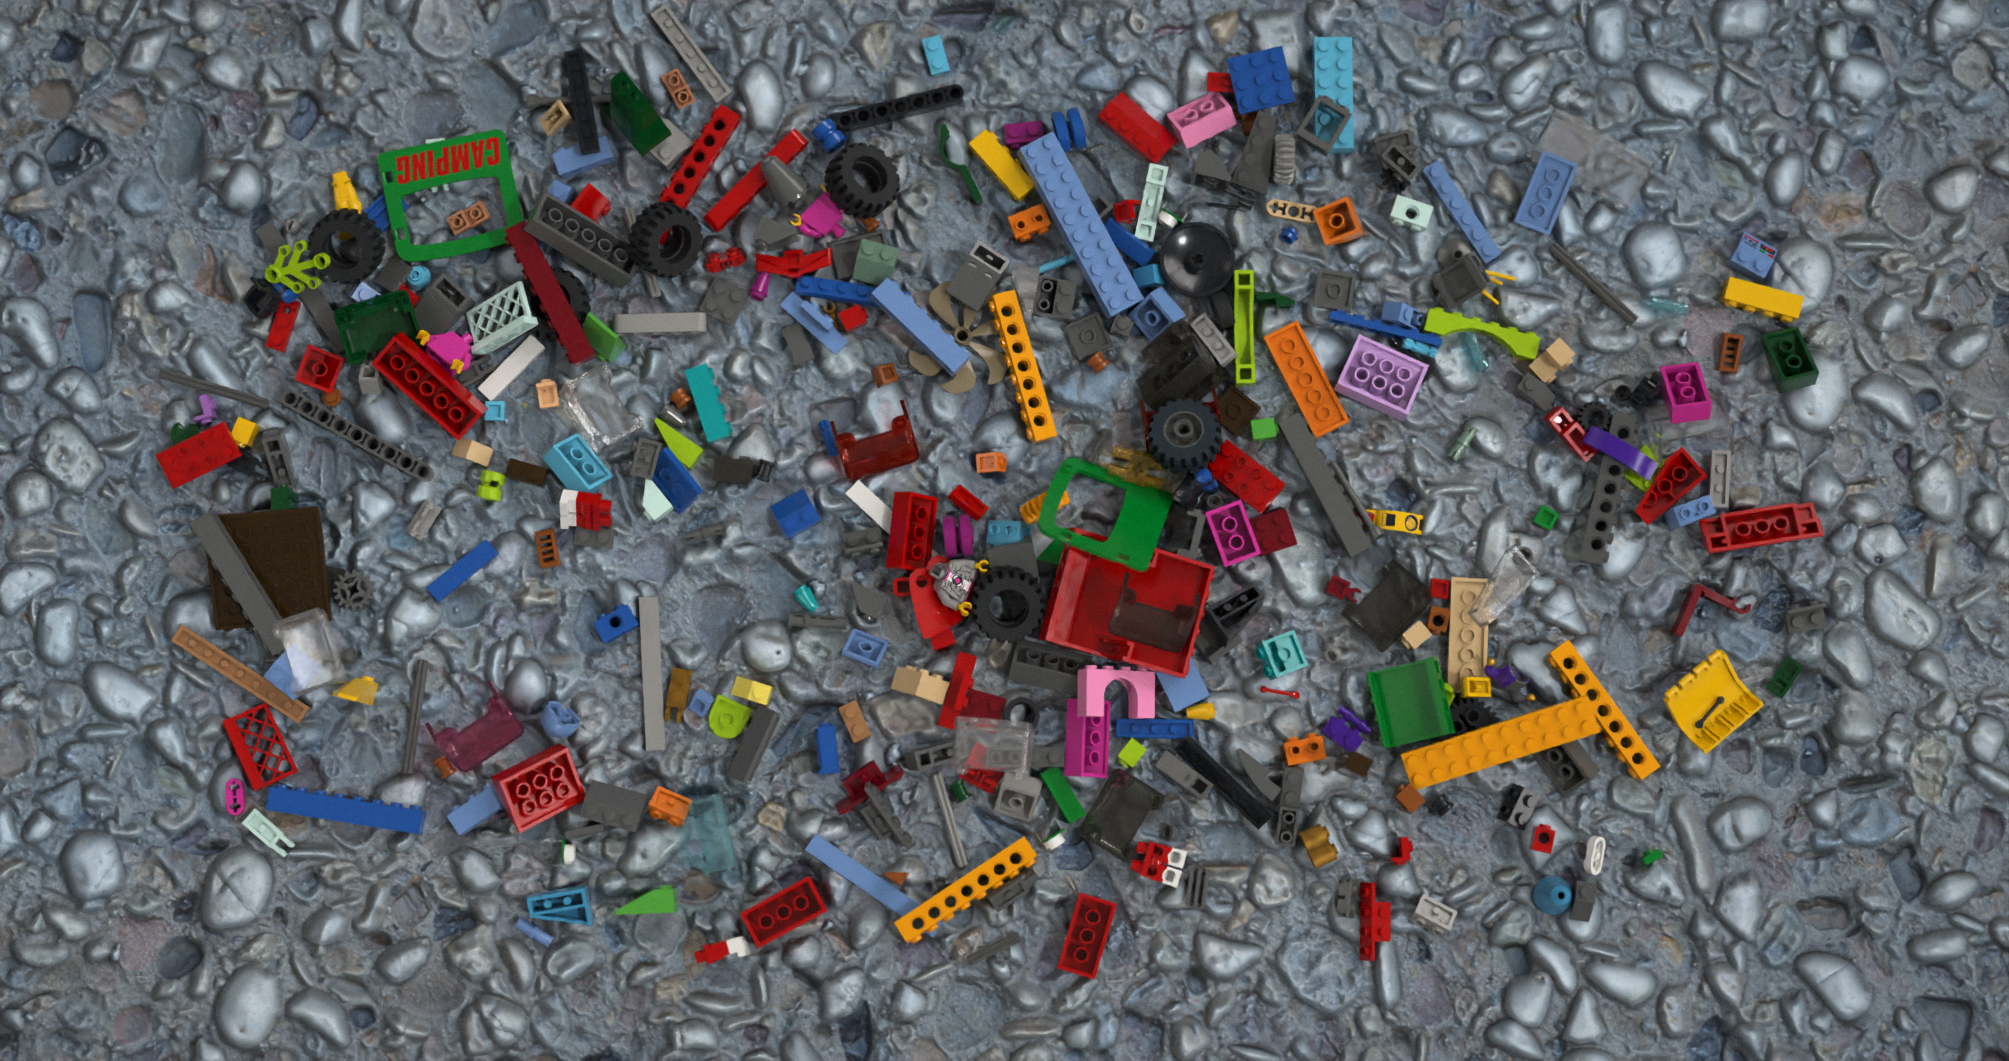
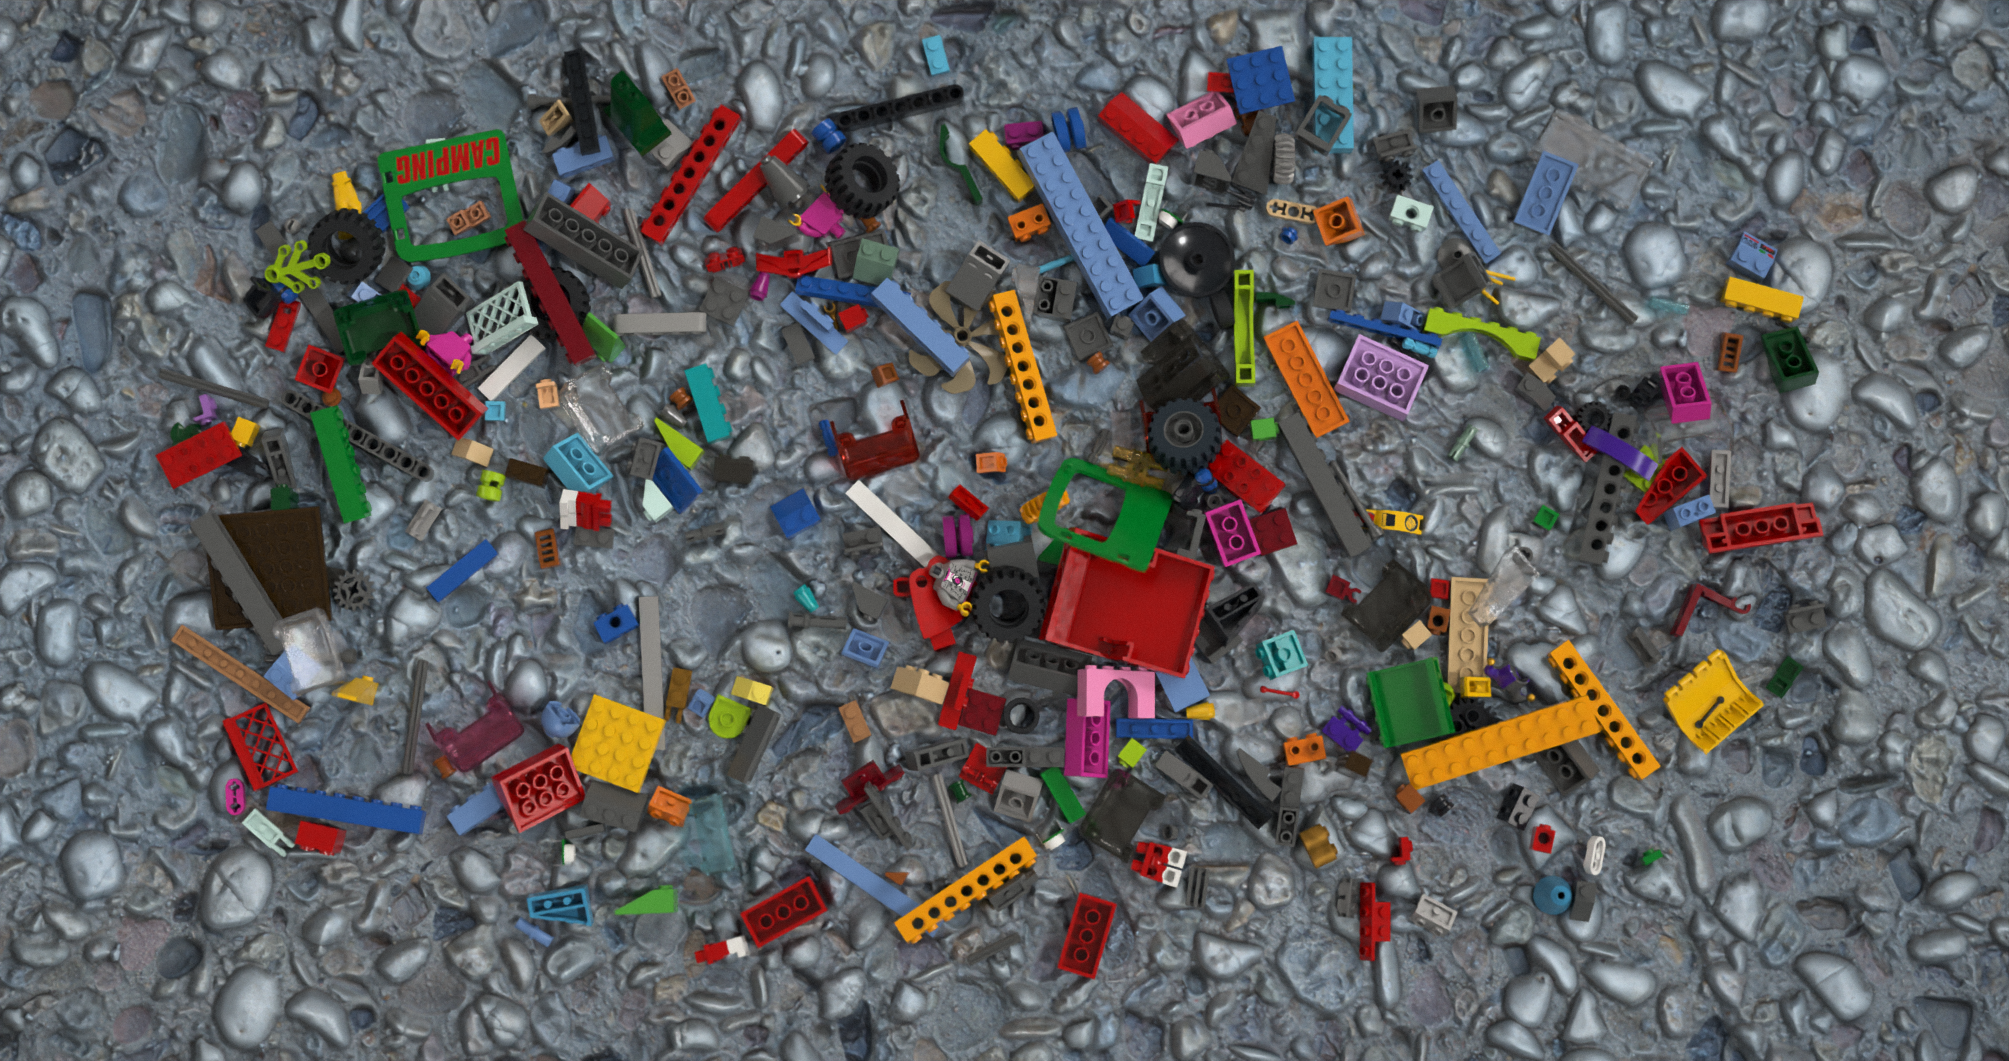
(319, 836): none -> red brick
(341, 464): none -> green brick
(555, 144): none -> dark grey slope
(617, 743): none -> yellow plate
(647, 235): black tyre -> none
(691, 53): light grey plate -> none
(764, 470): black bush -> none
(827, 749): blue window -> none
(911, 531): red slope -> none
(992, 746): clear windscreen -> none
(1150, 624): clear smoke windscreen -> none
(1214, 339): light grey plate -> none
(1399, 162): dark grey brick -> none
(1436, 109): none -> dark grey slope
(1643, 647): none -> dark grey hinge

